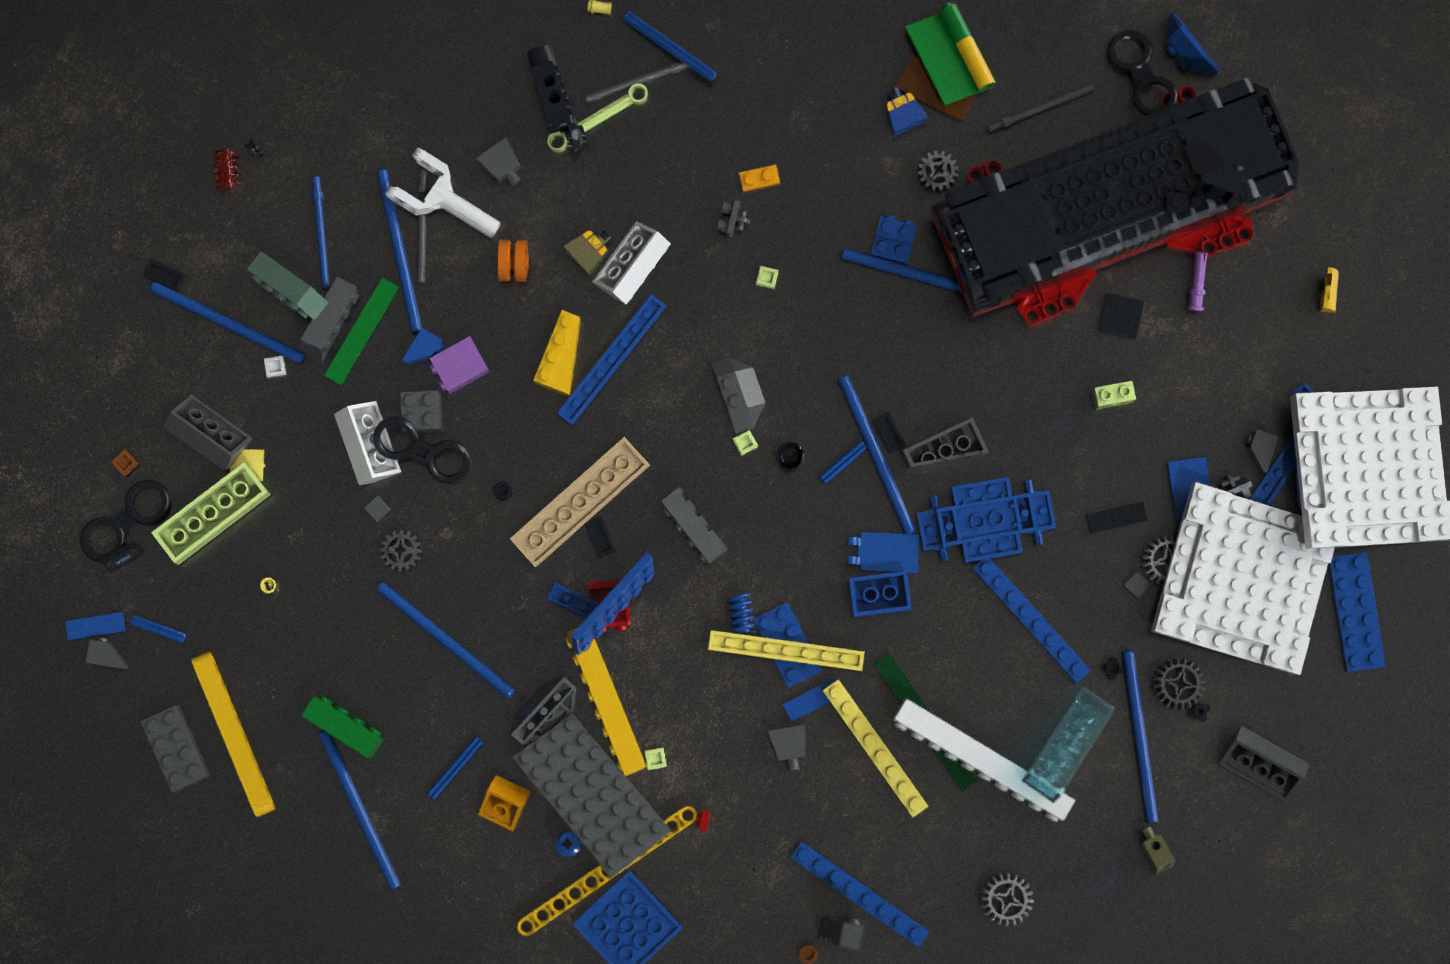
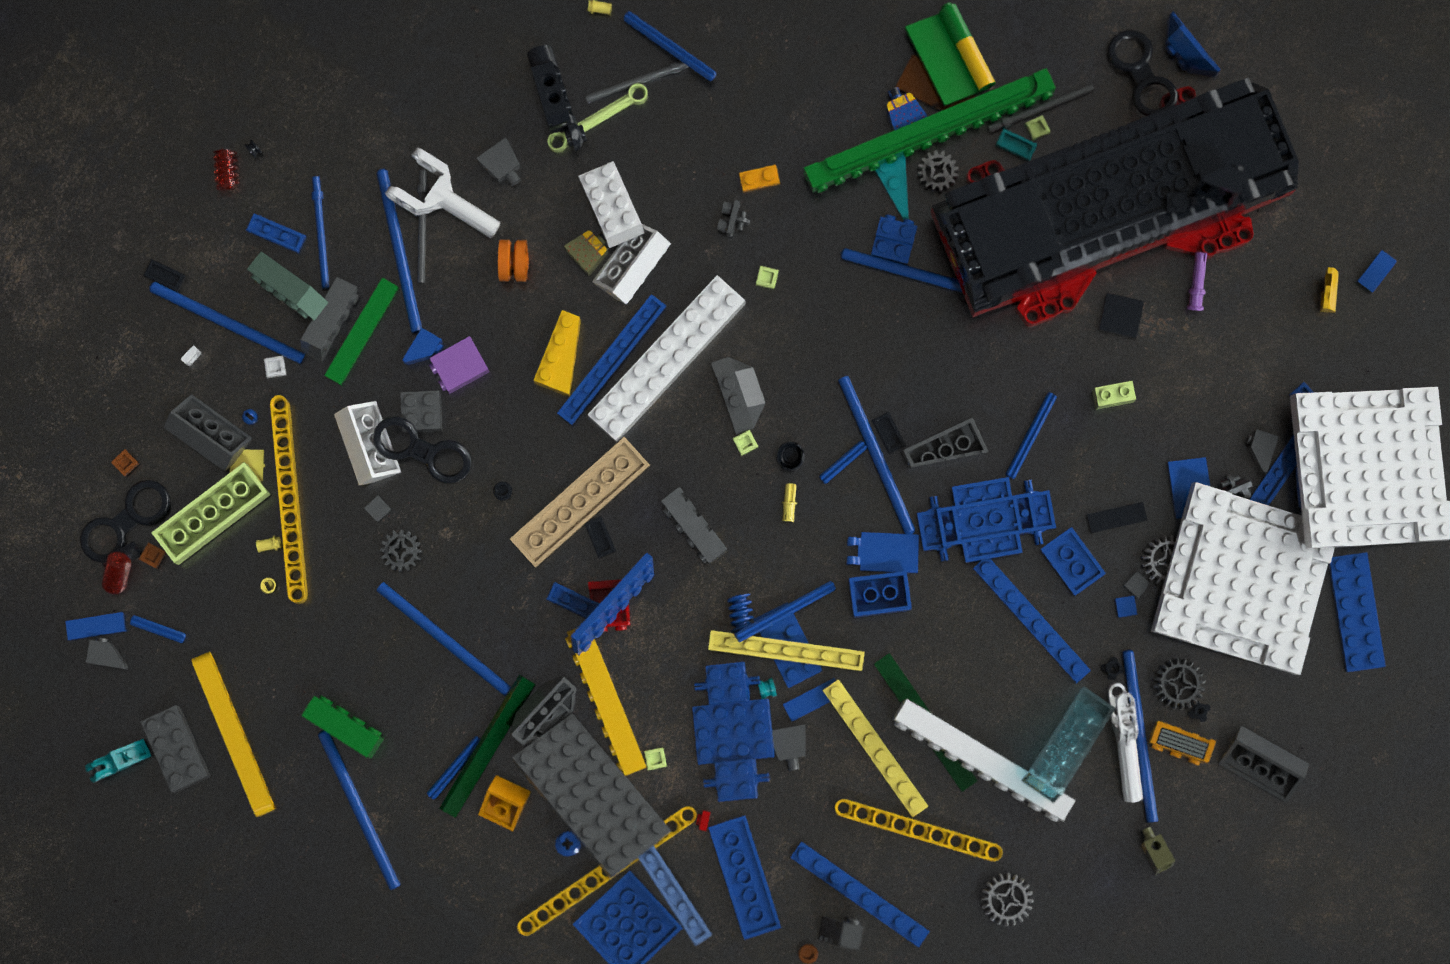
(116, 573): none -> clear red piece
(118, 760): none -> teal plate
(152, 555): none -> dark orange plate
(191, 355): none -> white tile
(251, 412): none -> blue hinge
(269, 544): none -> light yellow pin
(276, 233): none -> blue tile
(283, 491): none -> yellow beam
(487, 746): none -> dark green tile
(611, 204): none -> white brick
(666, 359): none -> white brick
(674, 896): none -> medium blue tile
(732, 731): none -> blue piece
(744, 877): none -> blue plate
(767, 688): none -> teal wheel
(785, 611): none -> blue axle
(789, 502): none -> light yellow axle
(895, 183): none -> teal wing
(927, 830): none -> yellow beam
(929, 130): none -> green brick
(1016, 145): none -> teal tile
(1031, 435): none -> blue axle
(1037, 128): none -> yellowish green tile
(1072, 561): none -> blue plate
(1125, 606): none -> blue tile
(1126, 735): none -> white piece
(1181, 743): none -> wedge
(1377, 271): none -> blue slope

